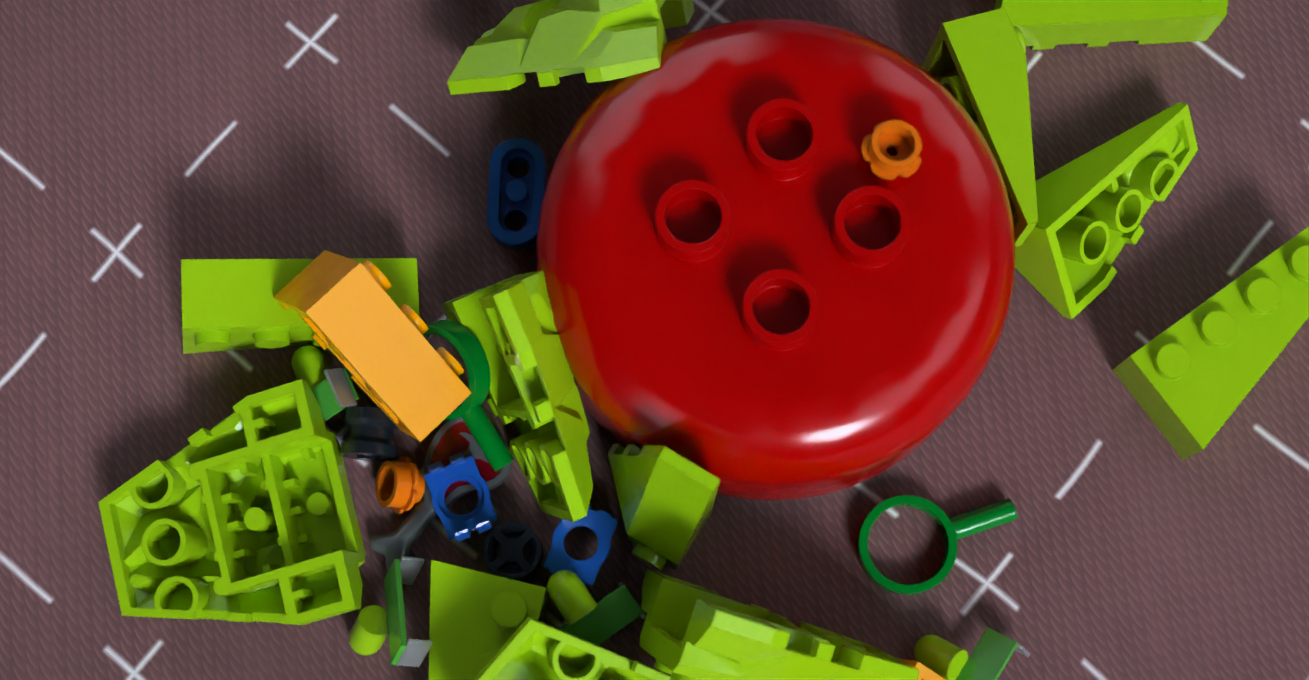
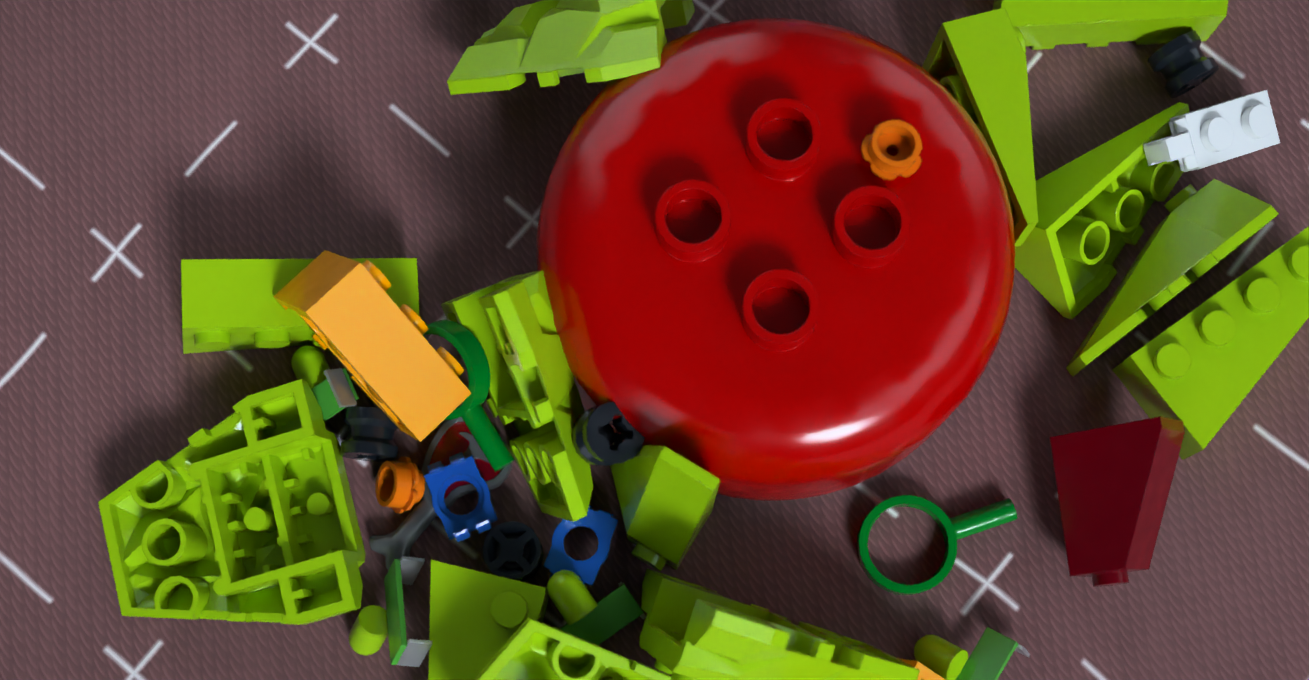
(513, 195): blue plate -> none
(594, 436): none -> black wheel
(1114, 494): none -> dark red slope
(1182, 248): none -> lime wedge
(1183, 64): none -> black wheel
(1217, 133): none -> white hinge

